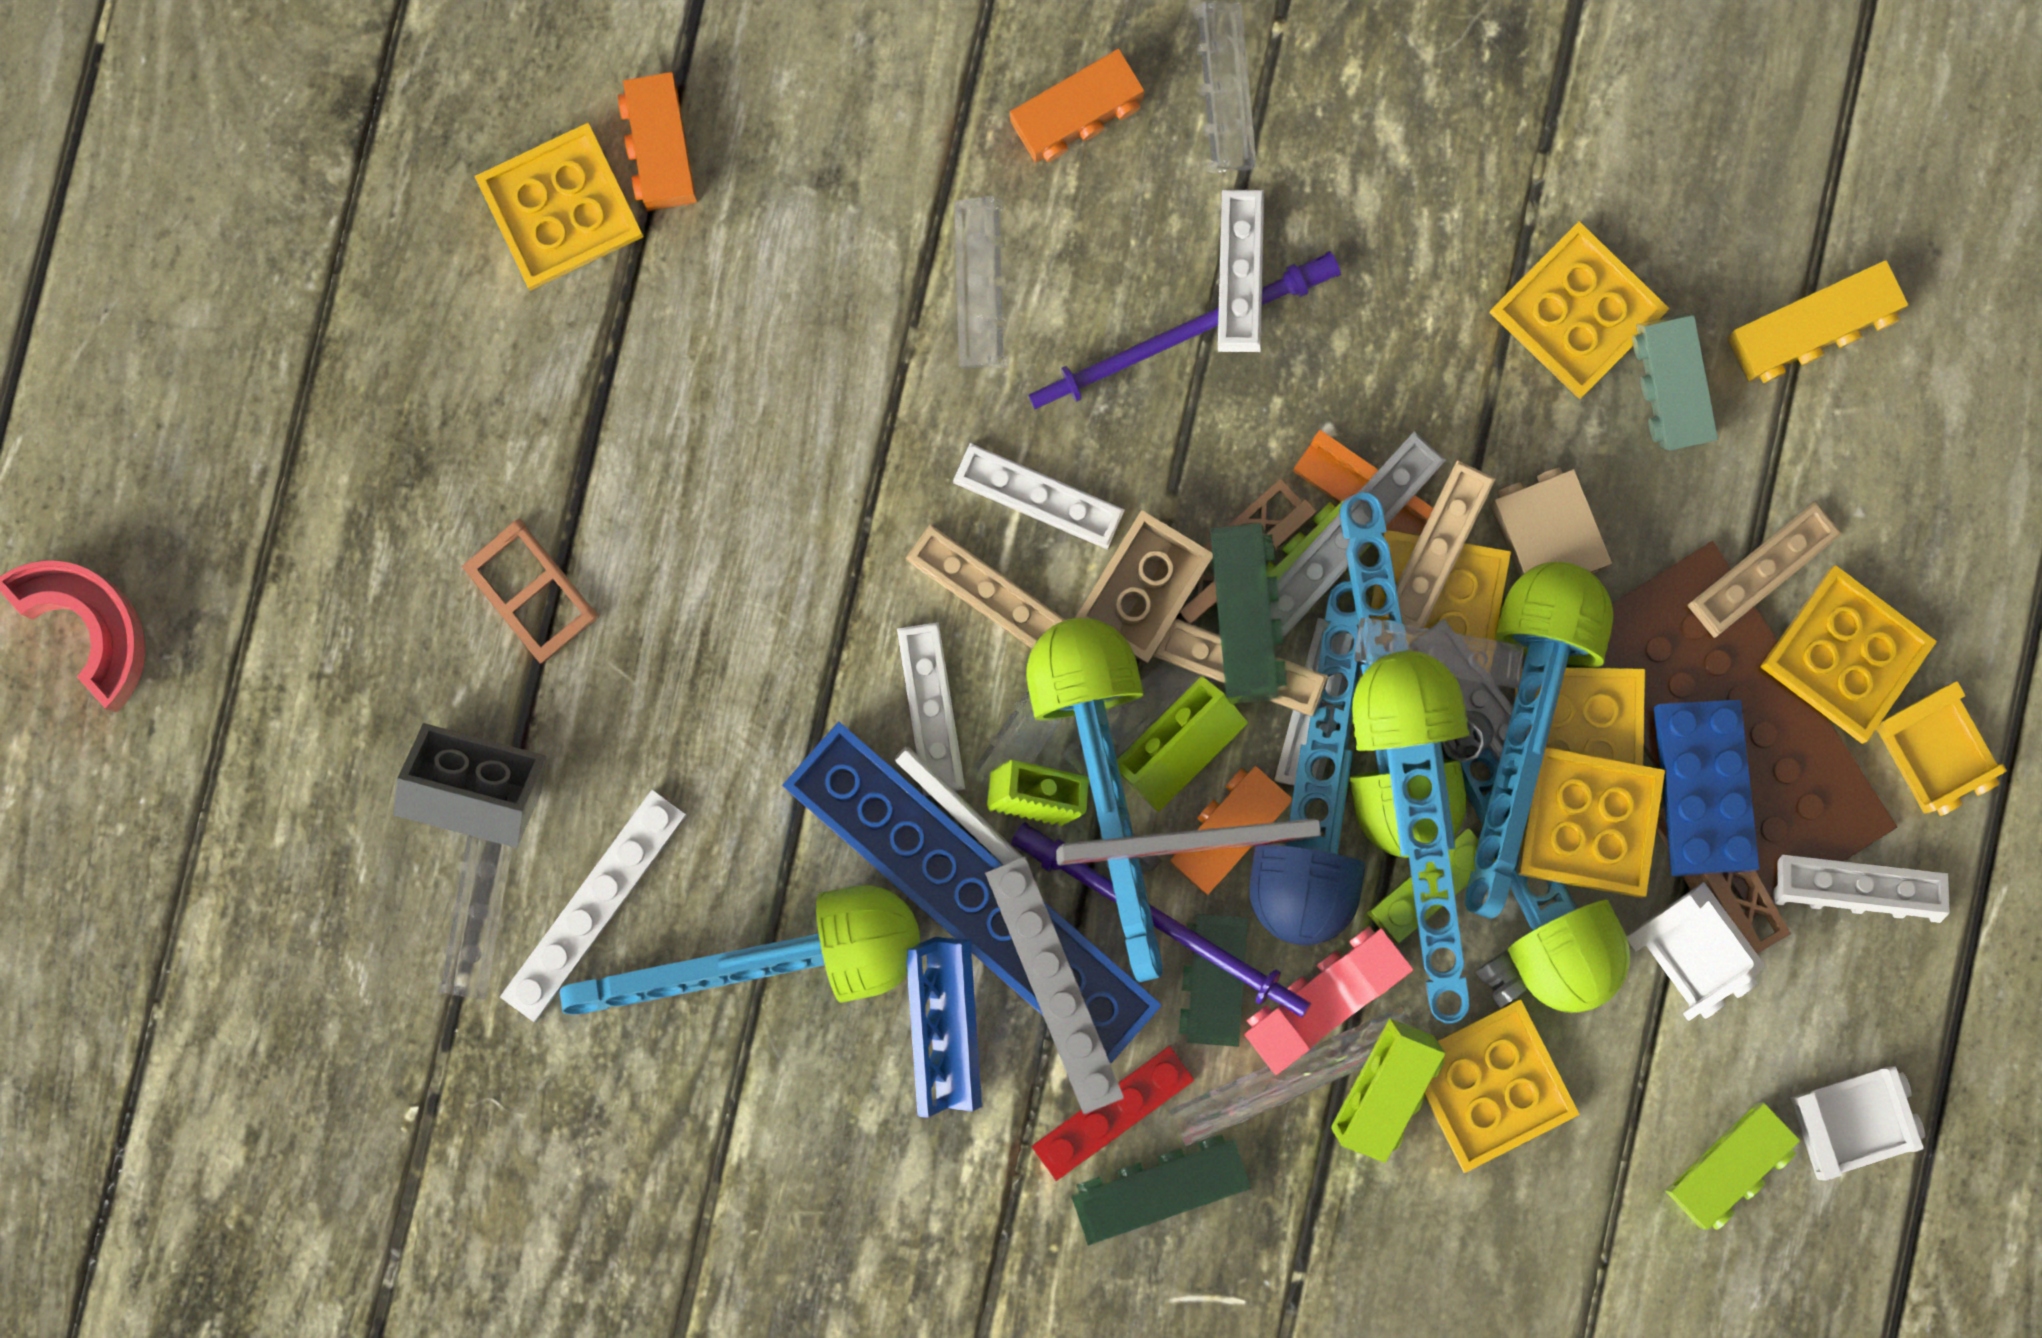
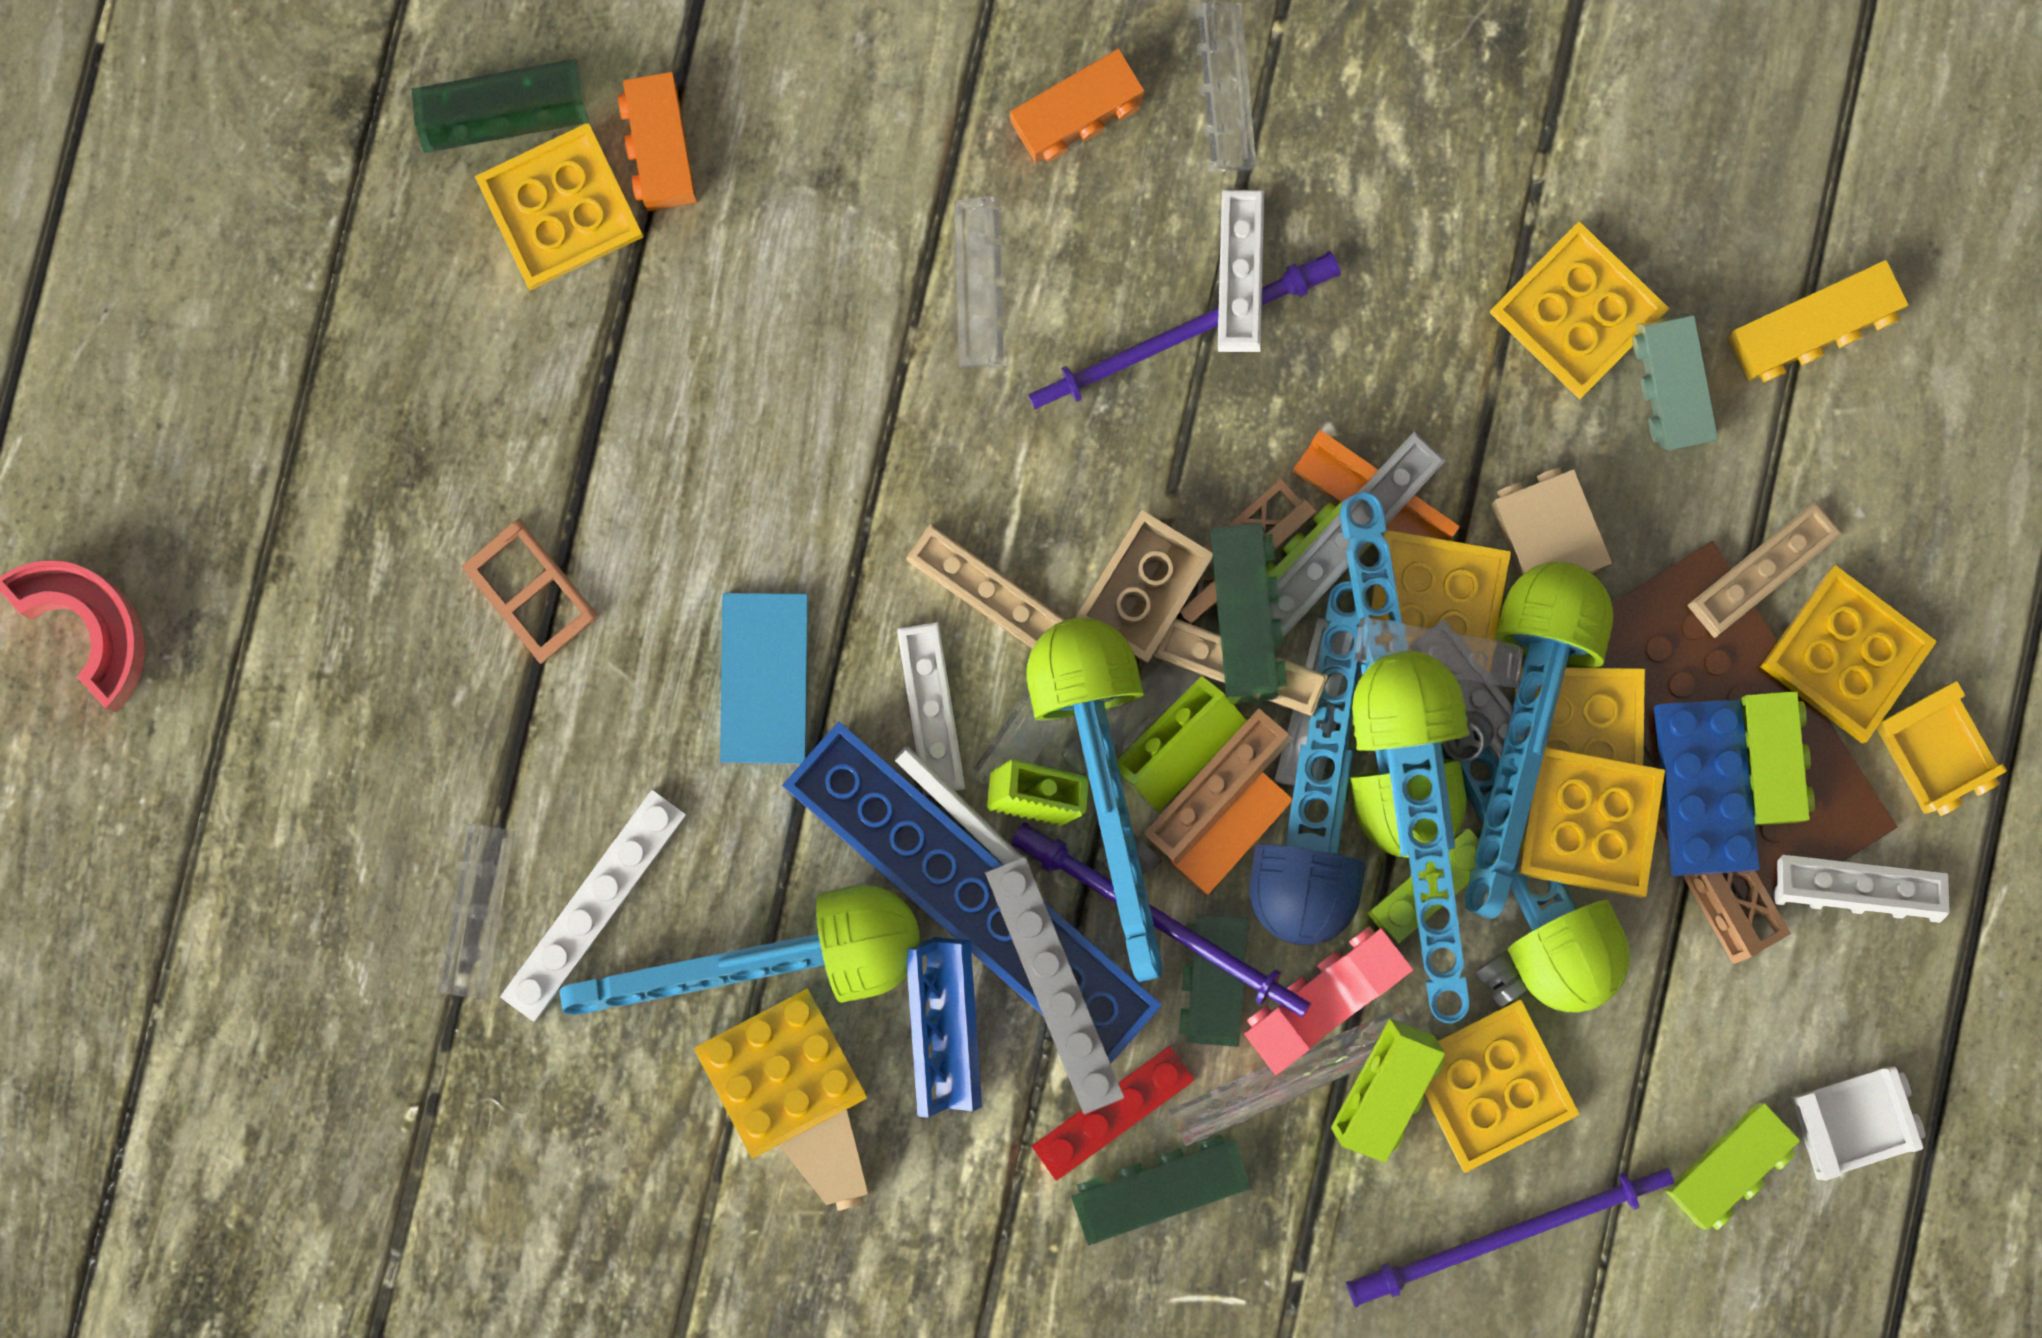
(469, 785): dark grey brick -> none
(499, 105): none -> clear green brick
(764, 678): none -> dark azure tile
(780, 1073): none -> yellow plate
(830, 1161): none -> tan slope
(1038, 496): white tile -> none
(1187, 841): light grey tile -> none
(1217, 786): none -> medium nougat fence
(1393, 1278): none -> dark purple bar
(1441, 542): tan tile -> none
(1700, 951): white panel -> none
(1777, 758): none -> lime brick

